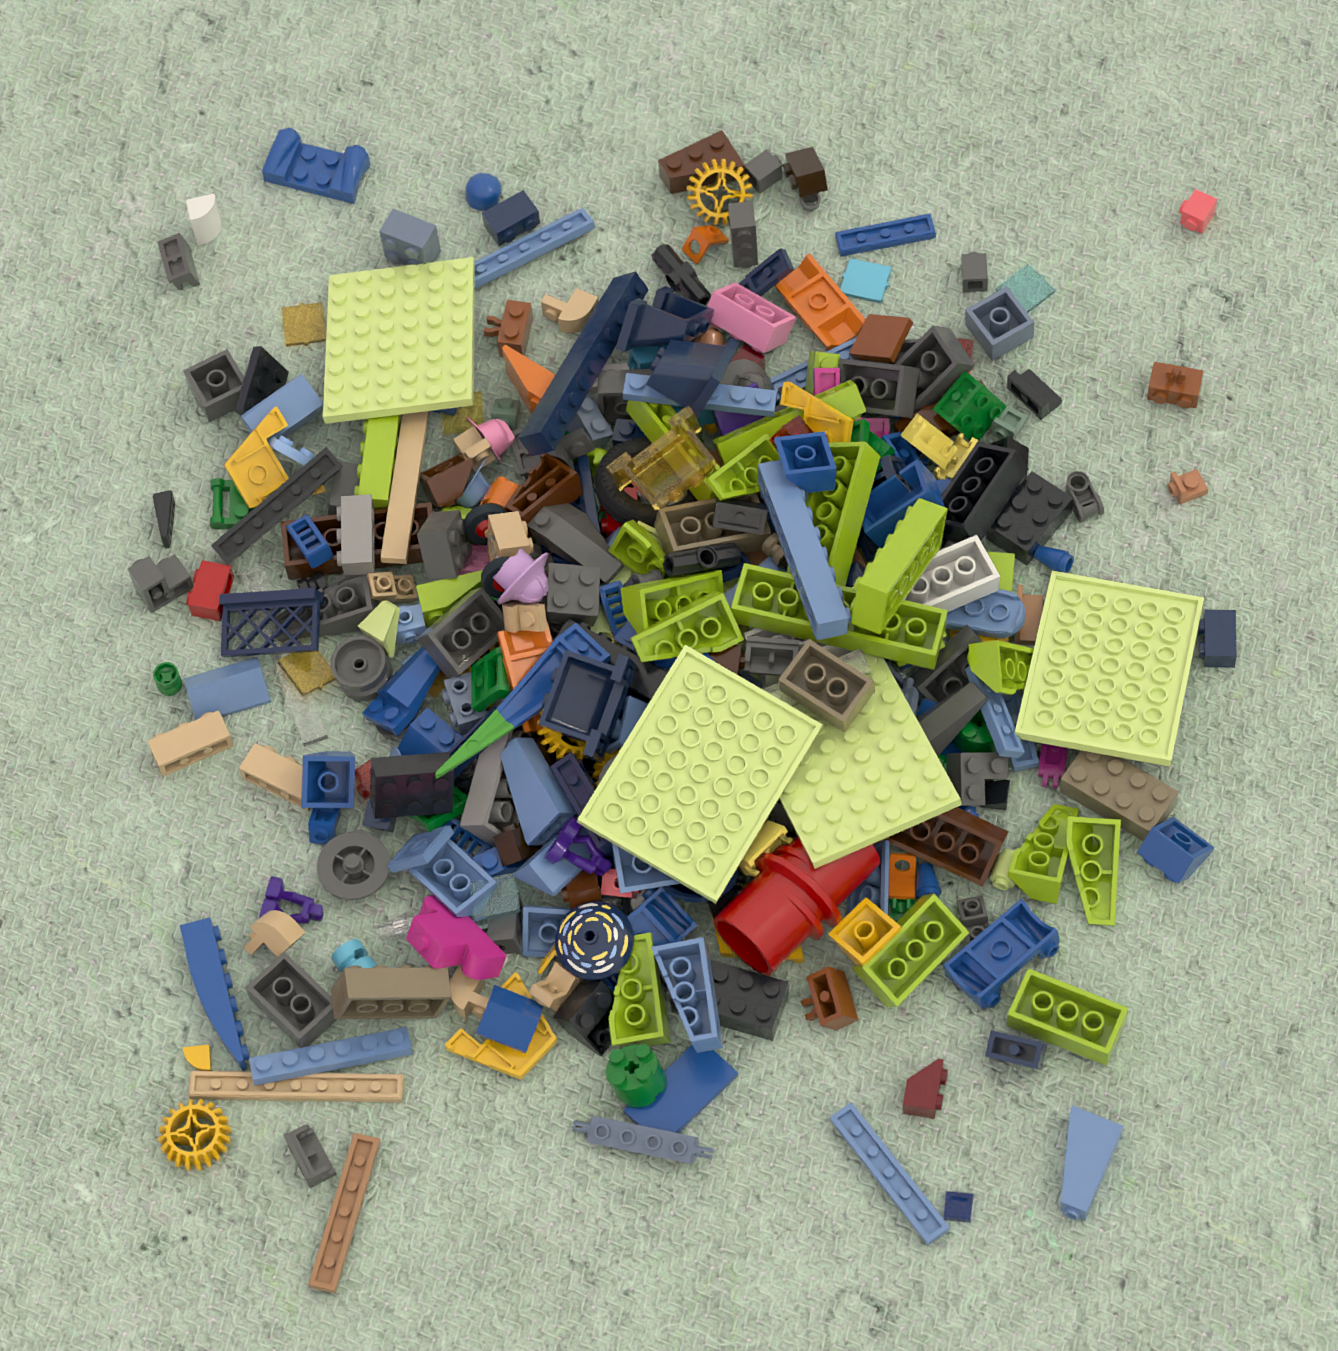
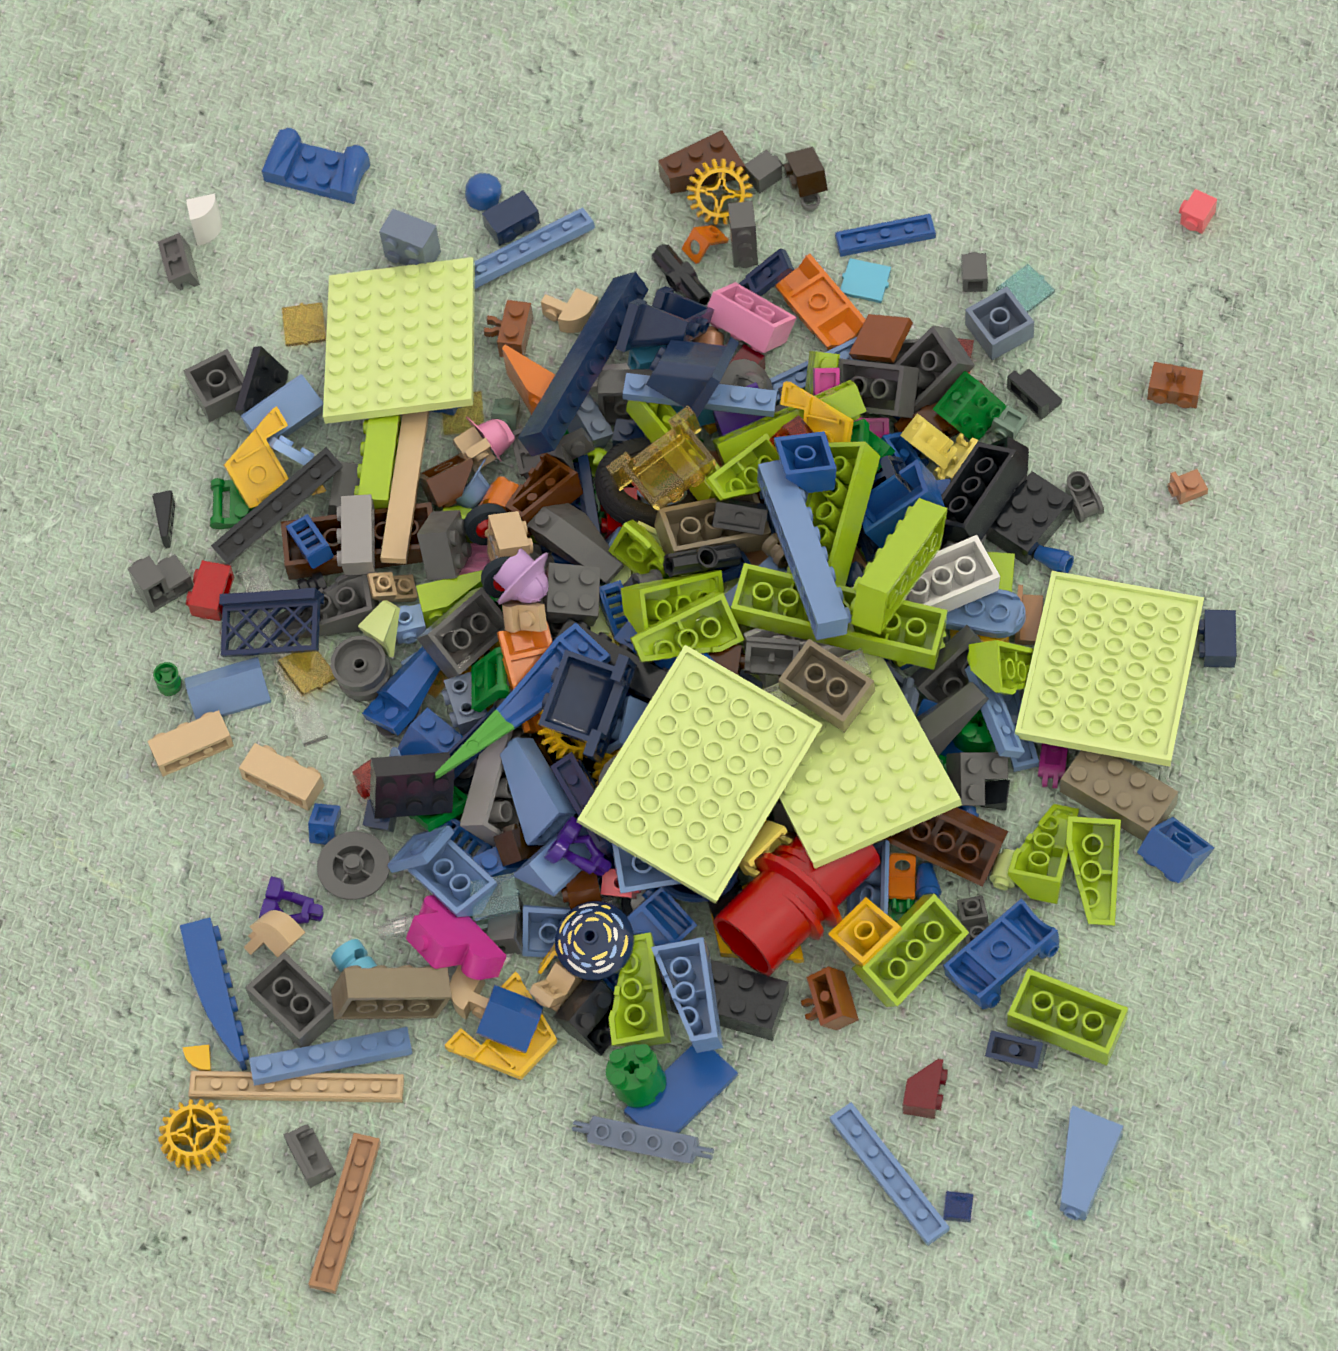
(328, 780): blue slope -> none

